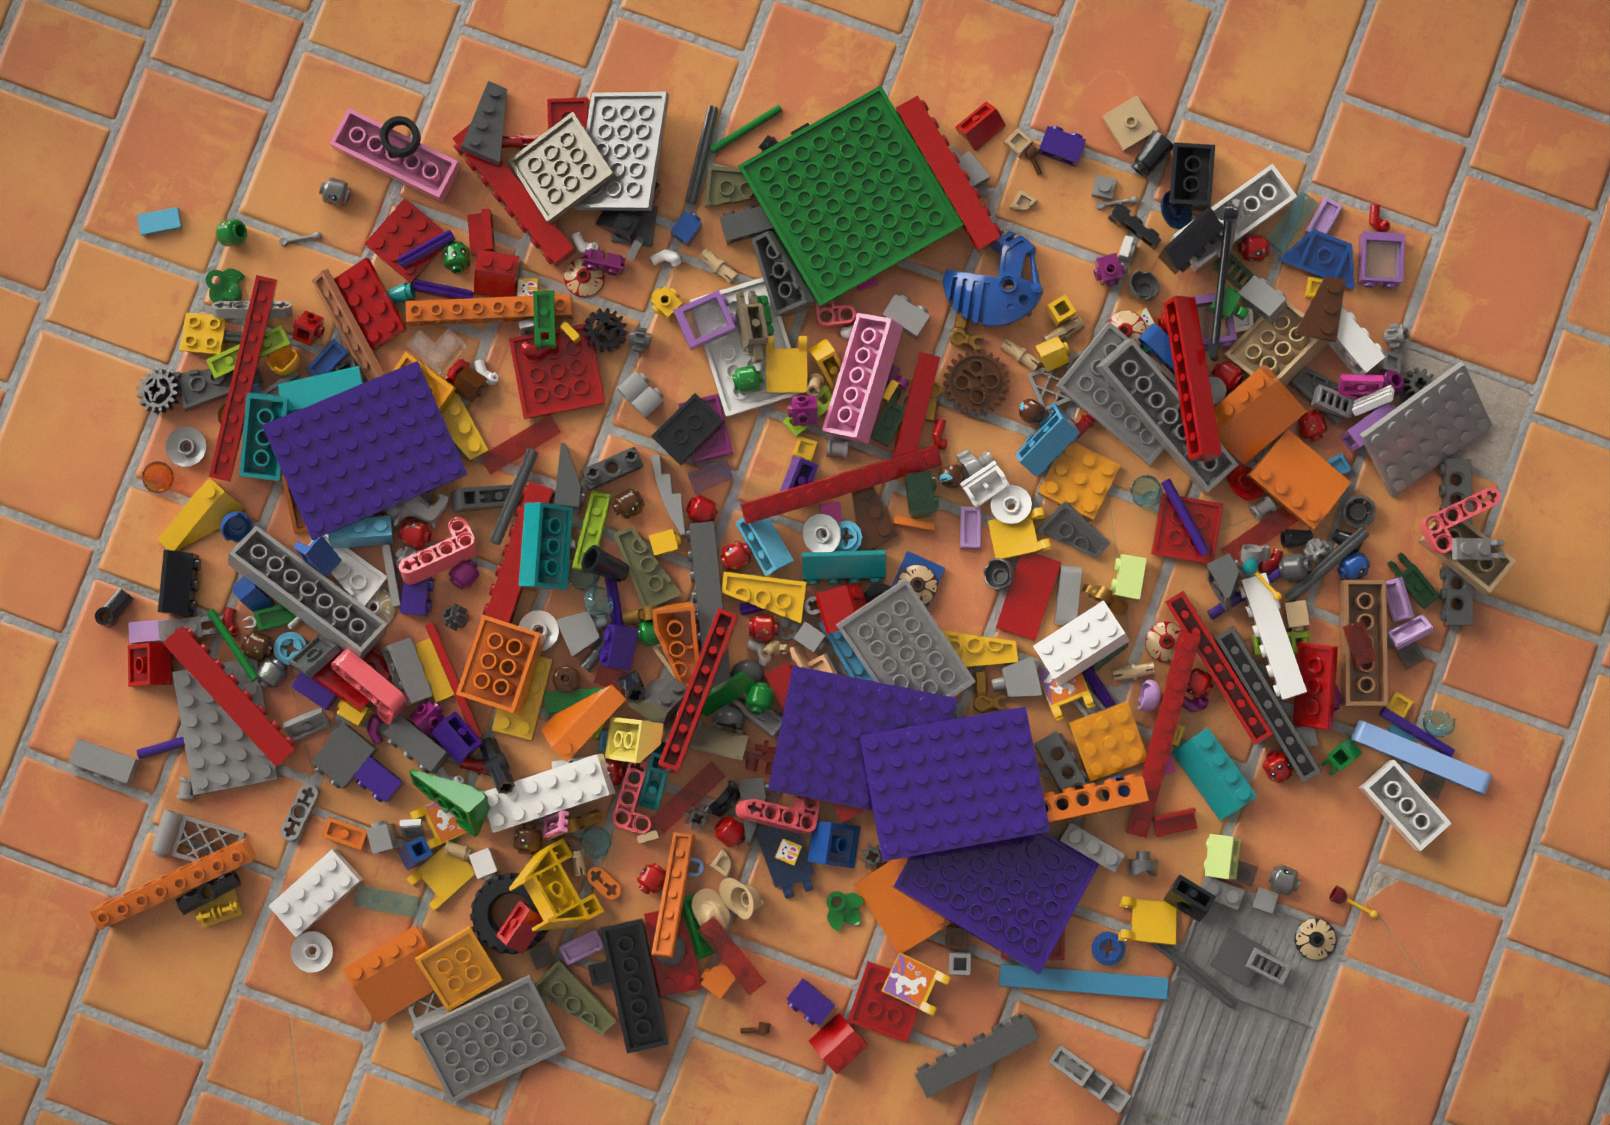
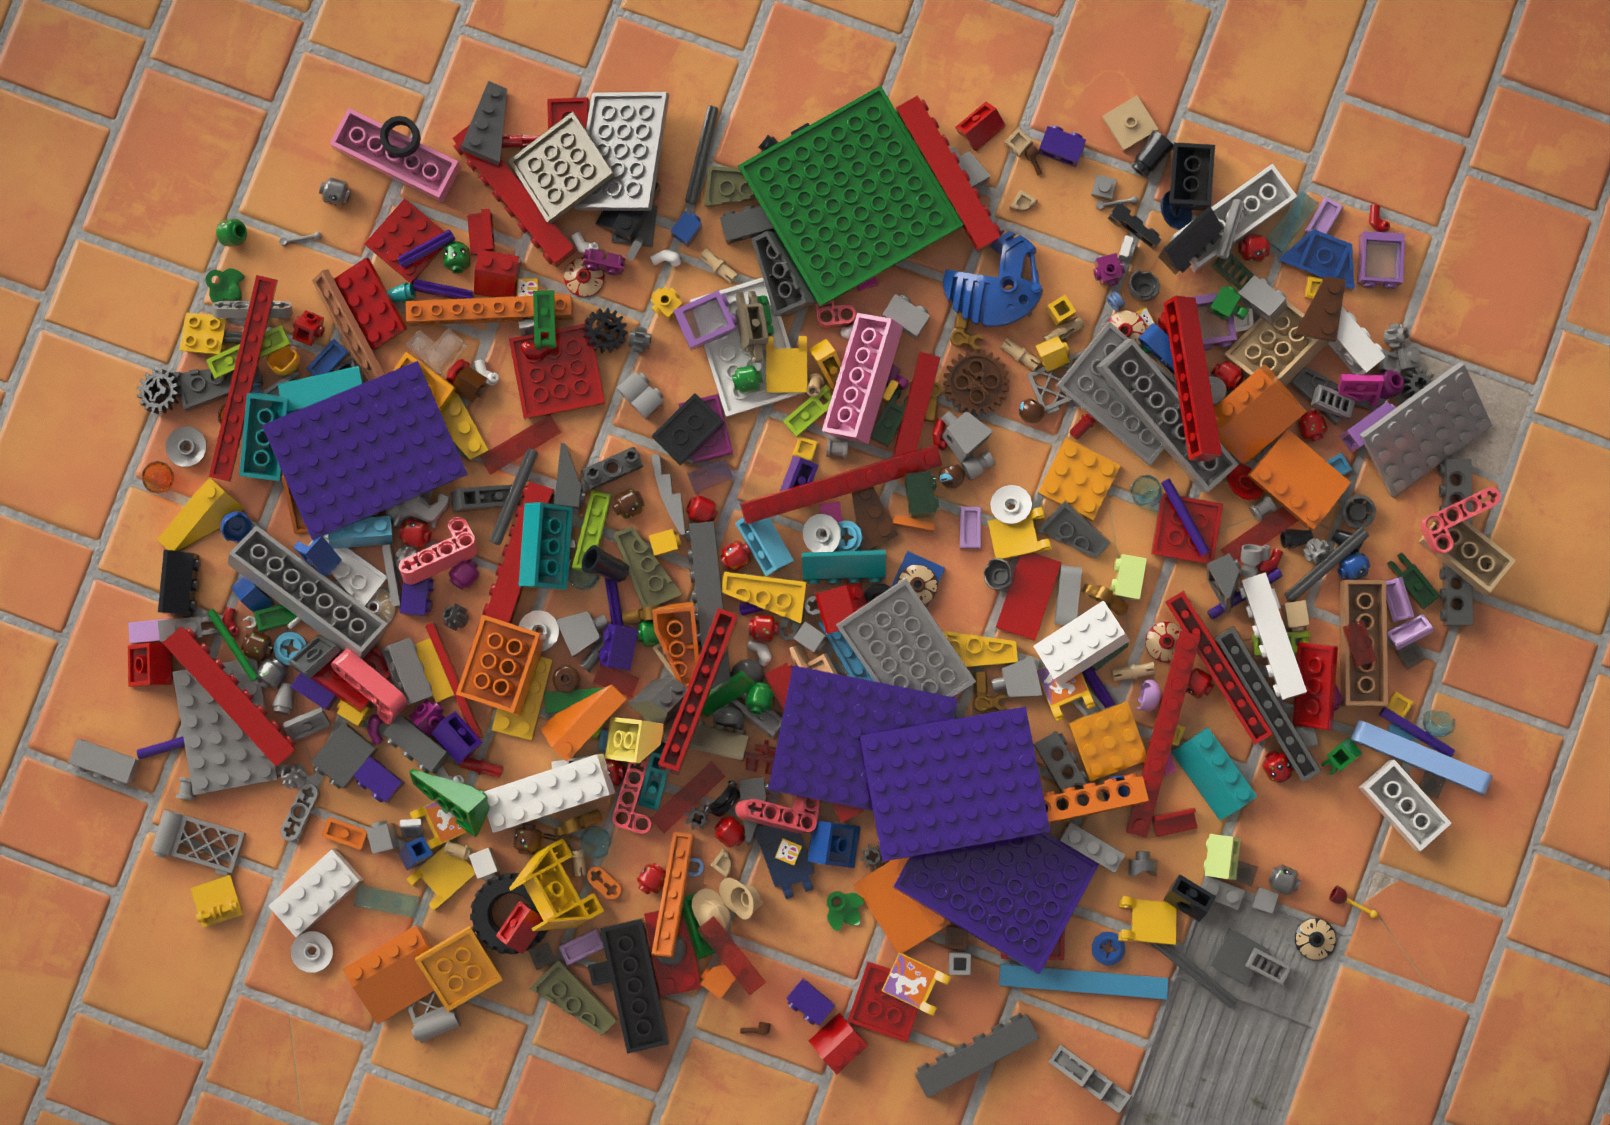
(115, 606): black piece -> none
(159, 221): medium azure tile -> none
(173, 883): orange brick -> none
(197, 897): black piece -> none
(284, 699): none -> light grey cone
(294, 776): none -> light grey gear
(490, 1038): light grey plate -> none
(497, 765): black piece -> none
(555, 829): bright pink tile -> none
(570, 332): yellow tile -> none
(597, 602): clear light blue hair -> none
(632, 687): black piece -> none
(648, 836): tan tile -> none
(745, 129): green bar -> none
(775, 647): tan arm -> none
(803, 410): magenta brick -> none
(964, 434): none -> light grey torso
(984, 484): white hinge -> none
(1048, 442): dark azure wedge -> none
(1115, 301): none -> medium blue bush
(1195, 704): magenta arm -> none
(1230, 213): black hinge -> none
(1251, 567): hinge -> none
(1295, 567): dark grey head -> none
(1373, 400): white tile -> none
(1409, 358): none -> light grey plate
(1475, 549): light grey hinge -> none

